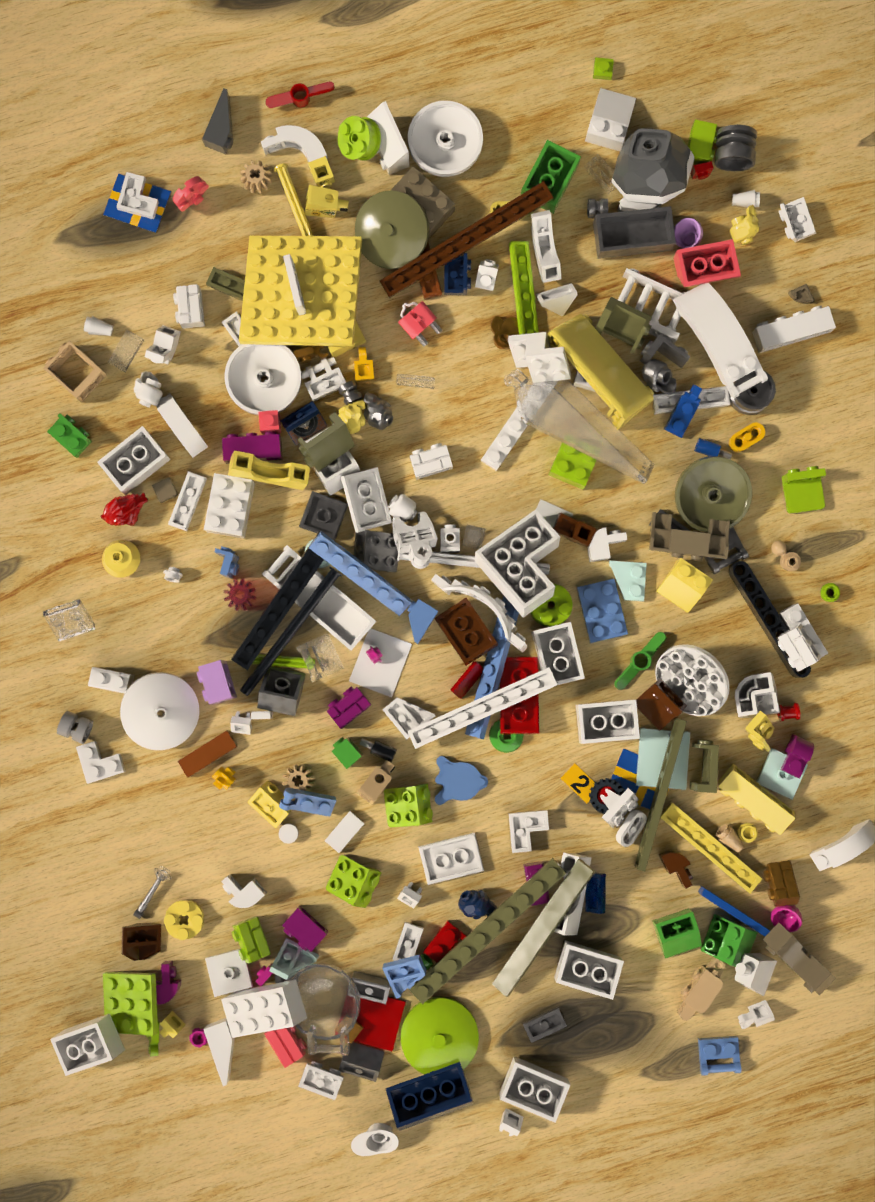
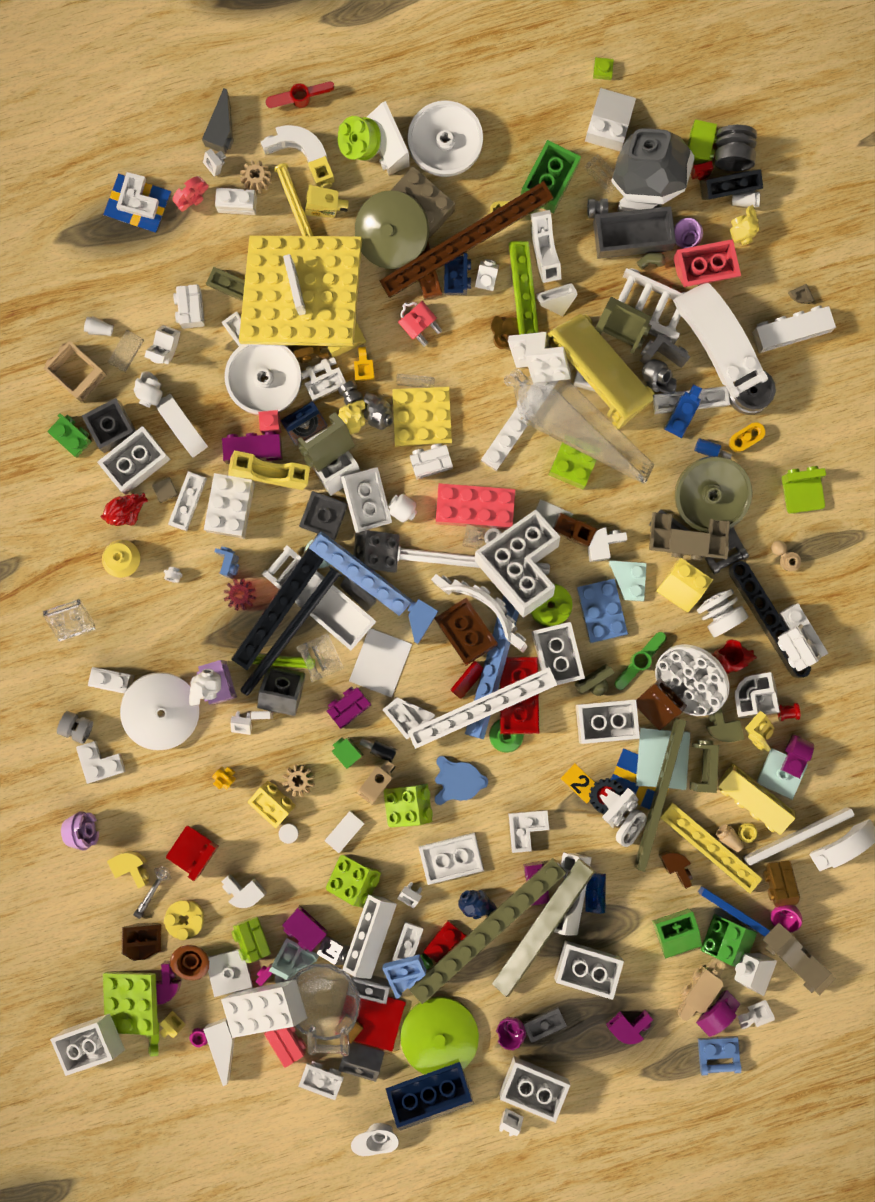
(80, 831): none -> lavender cone
(109, 425): none -> flat silver brick
(131, 862): none -> light yellow brick
(189, 962): none -> dark orange hat
(192, 852): none -> red bracket
(204, 686): none -> white head
(207, 753): dark orange tile -> none
(214, 161): none -> white tile
(236, 201): none -> white brick
(307, 802): medium blue plate -> none
(333, 951): none -> flat silver bracket
(357, 593): none -> flat silver slope
(369, 937): none -> white brick
(374, 654): dark pink plate -> none
(415, 539): white piece -> none
(422, 416): none -> light yellow plate
(450, 546): white brick -> none
(475, 506): none -> coral brick
(491, 534): none -> white plate
(511, 1033): none -> magenta hair
(595, 681): none -> olive tile
(628, 1031): none -> magenta brick
(652, 257): none -> olive arm
(719, 1015): none -> magenta brick
(722, 613): none -> white wheel
(724, 731): none -> olive brick
(731, 184): none -> black brick
(734, 656): none -> red hair
(797, 220): white bracket -> none
(798, 836): none -> white tile
(835, 592): lime plate -> none

